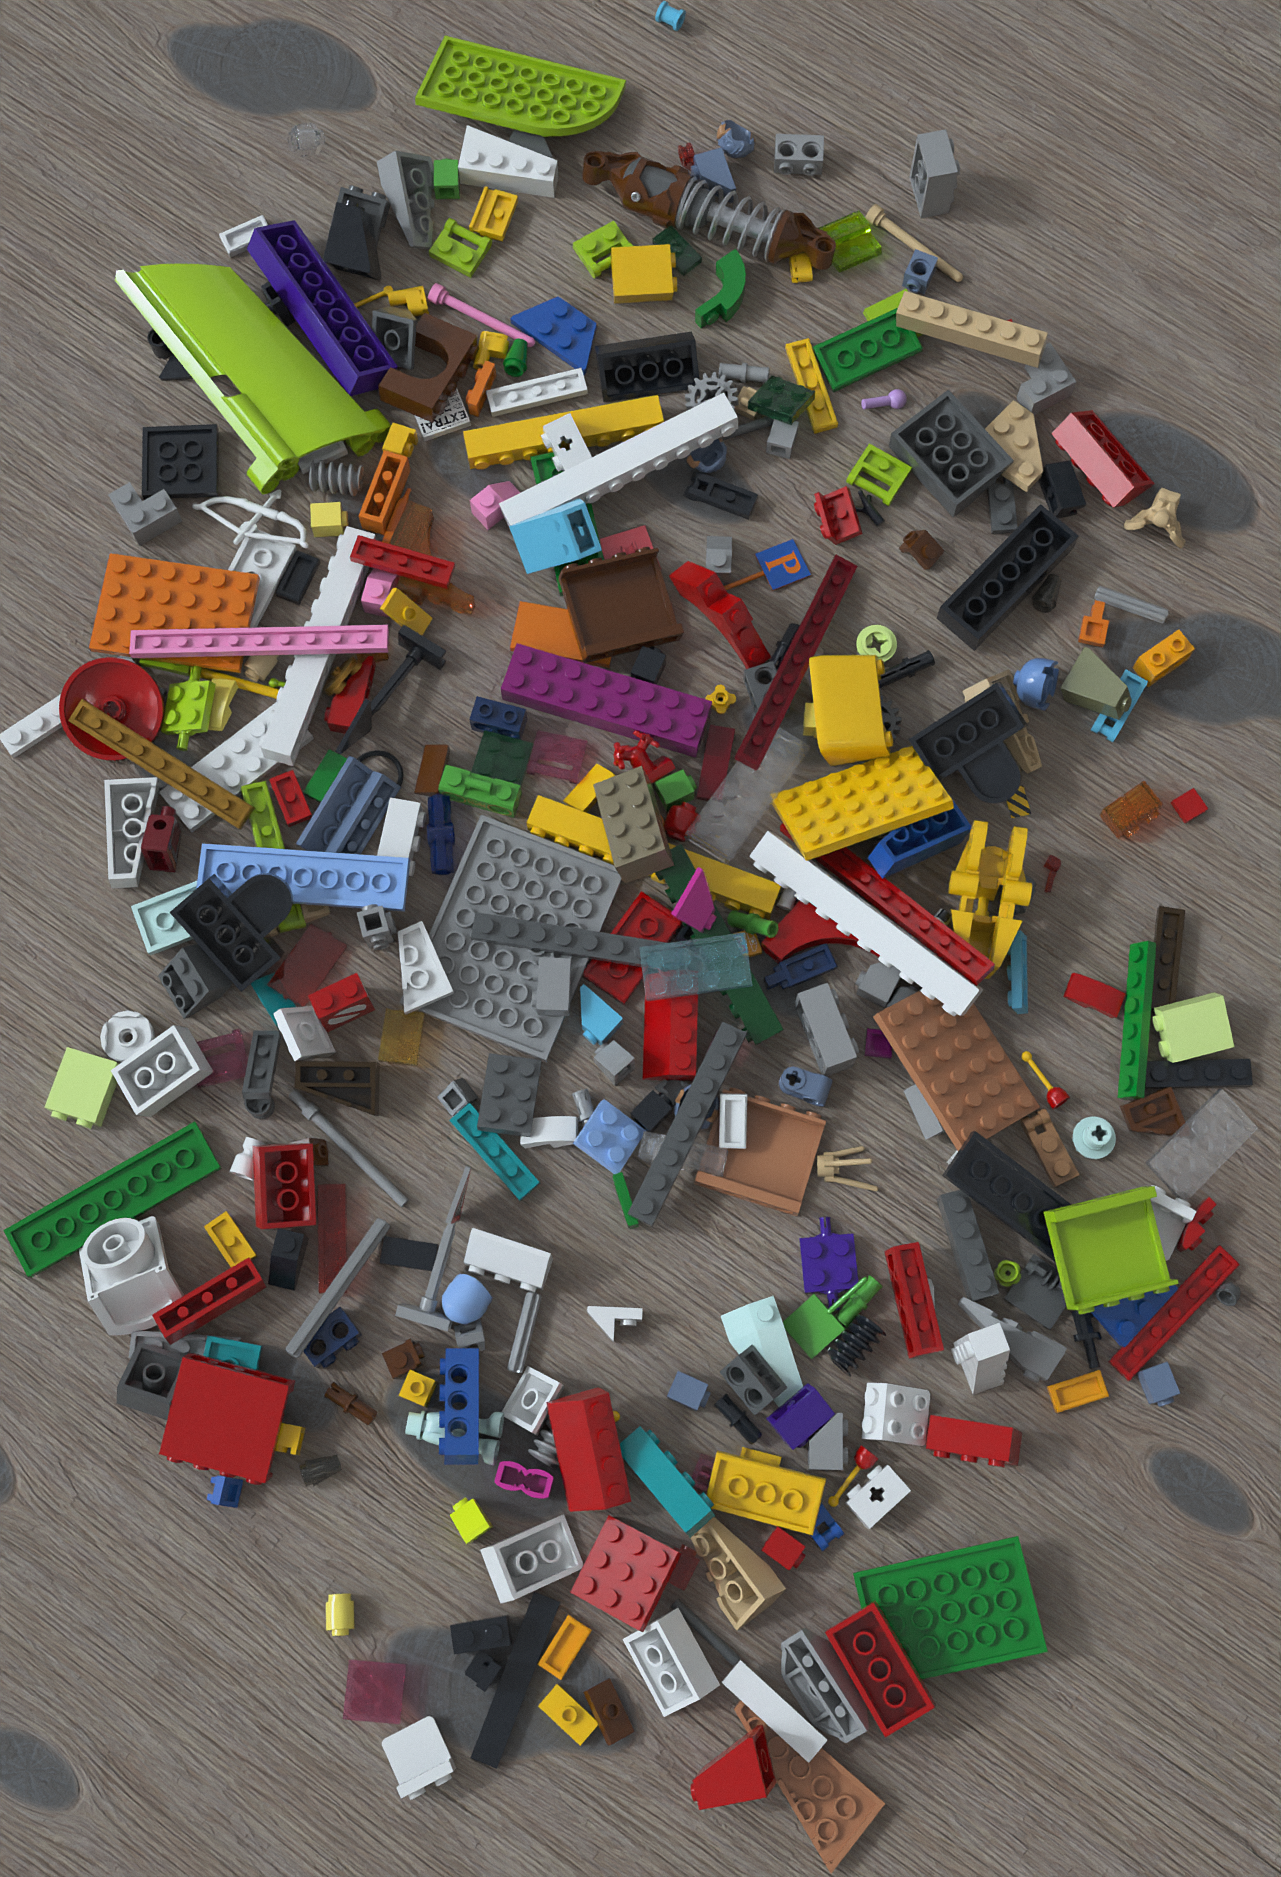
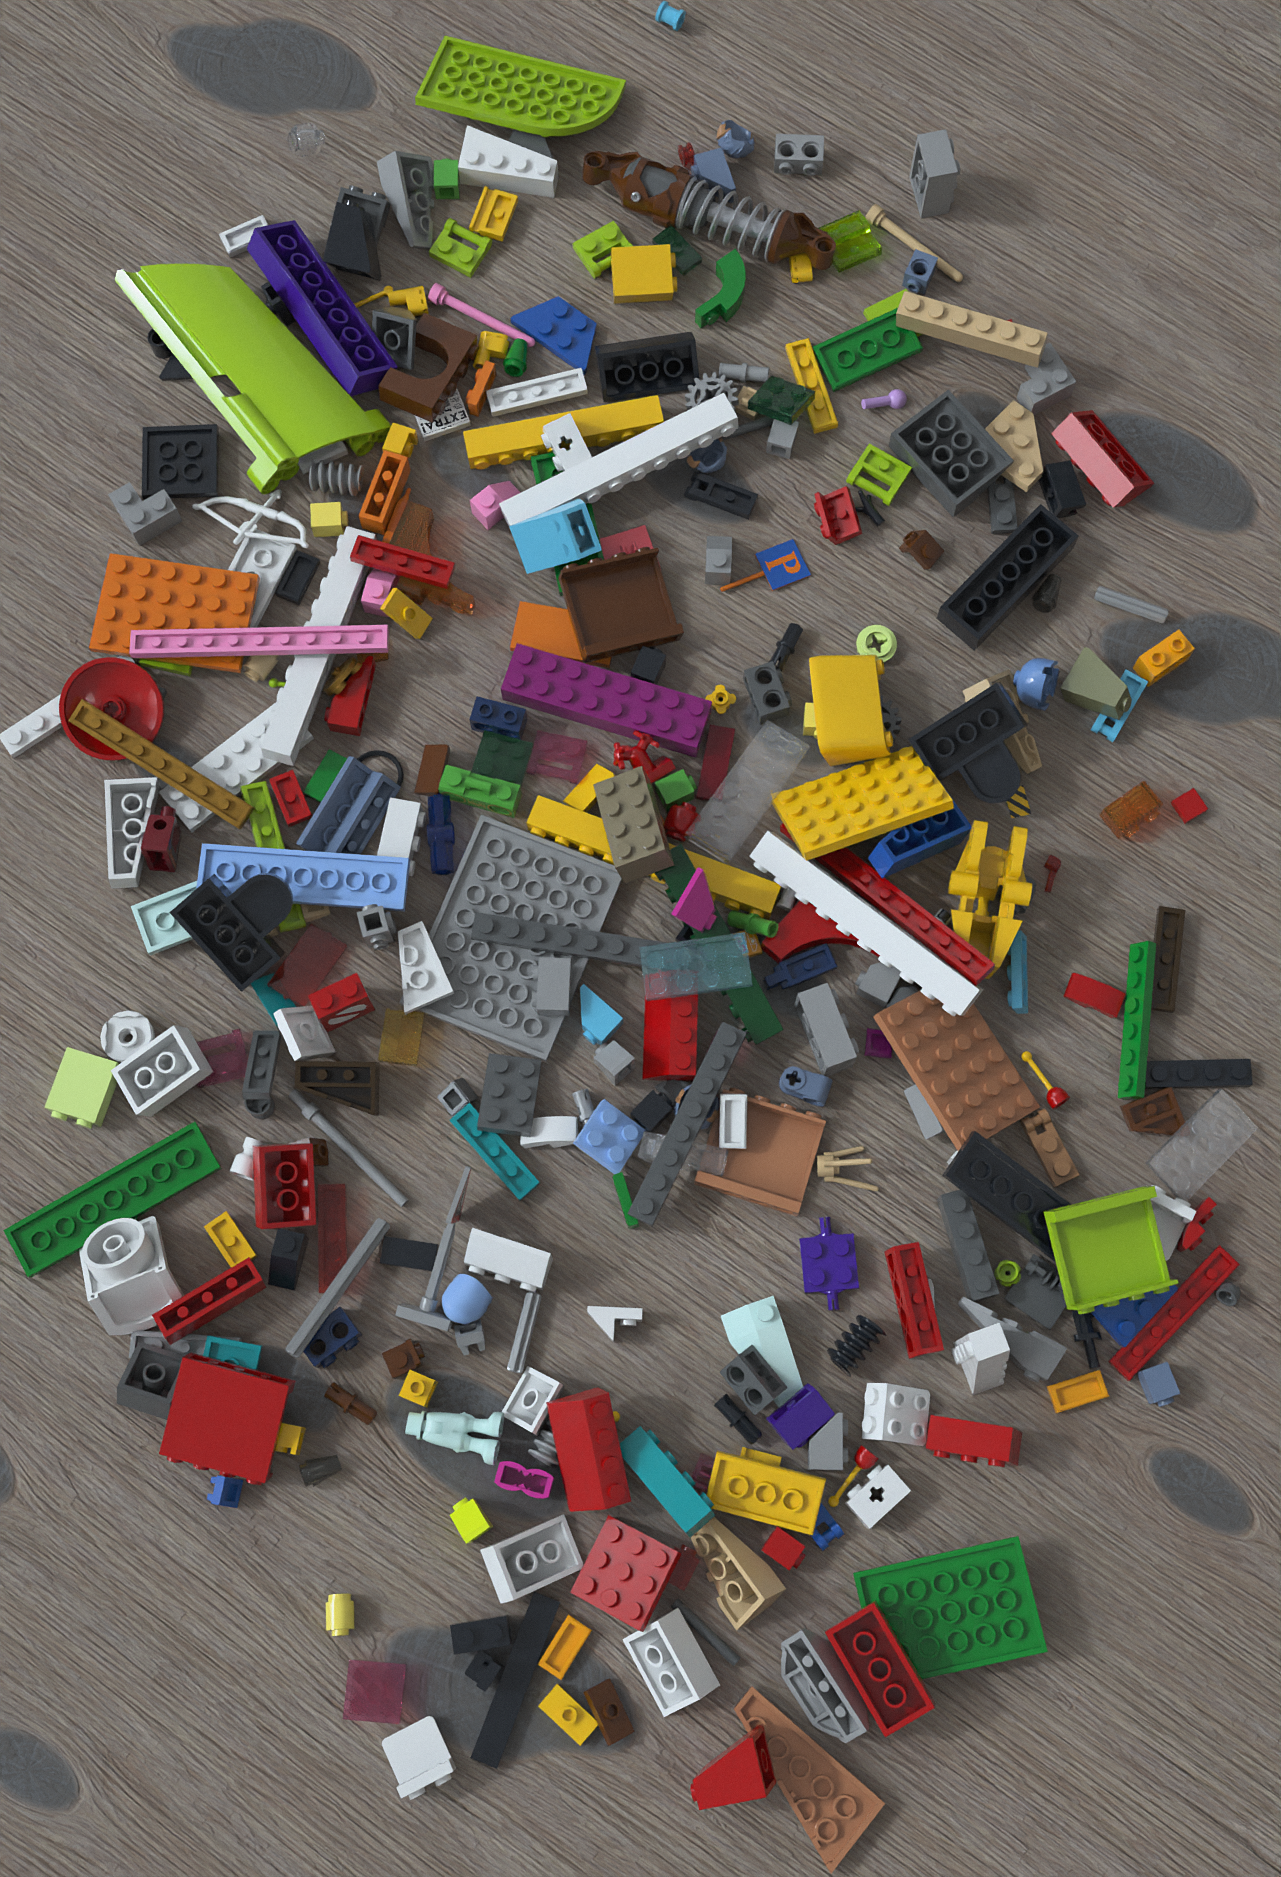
(188, 708): lime plate -> none
(193, 980): dark grey slope -> none
(220, 710): light yellow slope -> none
(242, 684): yellow bar -> none
(419, 649): black piece -> none
(462, 1449): blue brick -> none
(642, 920): red tile -> none
(688, 1391): sand blue brick -> none
(723, 609): red arch -> none
(774, 1711): white tile -> none
(795, 663): dark red plate -> none
(814, 1324): bright green piece -> none
(858, 1301): bright green pin -> none
(907, 667): black pin -> none
(1093, 627): orange plate -> none
(1094, 1137): light aqua gear -> none
(1161, 514): tan animal -> none
(1193, 1027): yellowish green brick -> none

